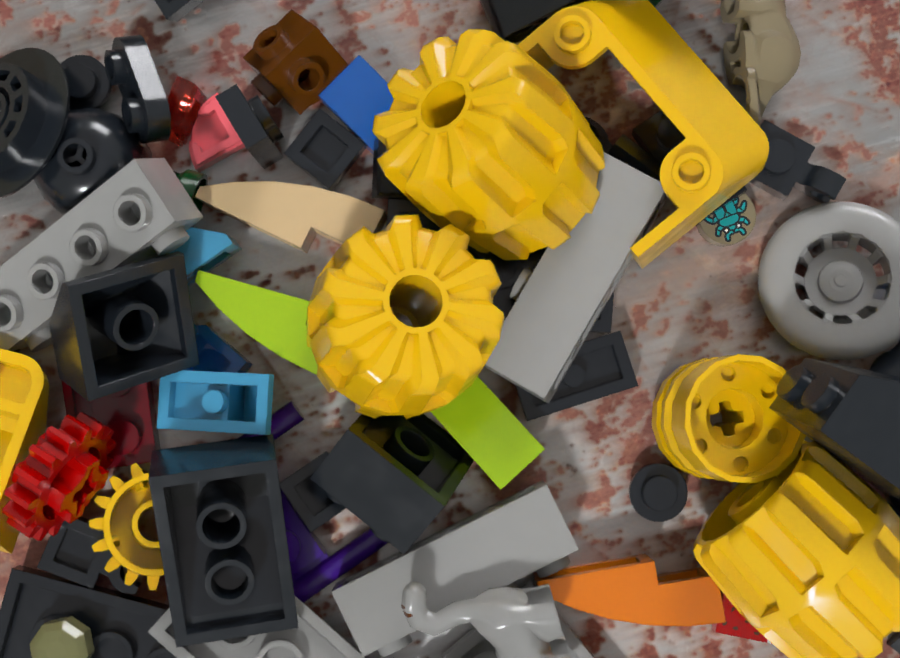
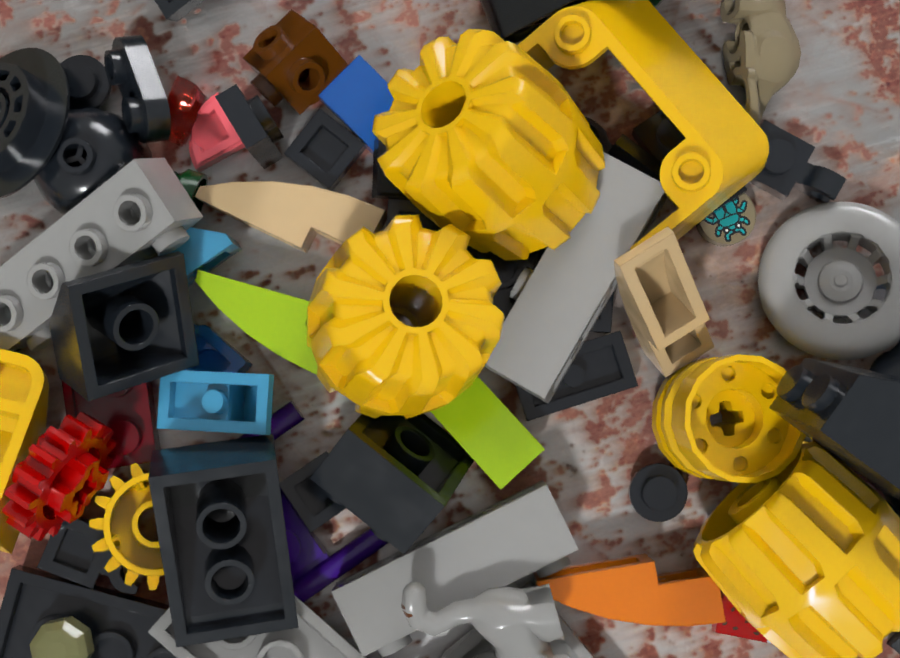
(663, 302): none -> tan slope

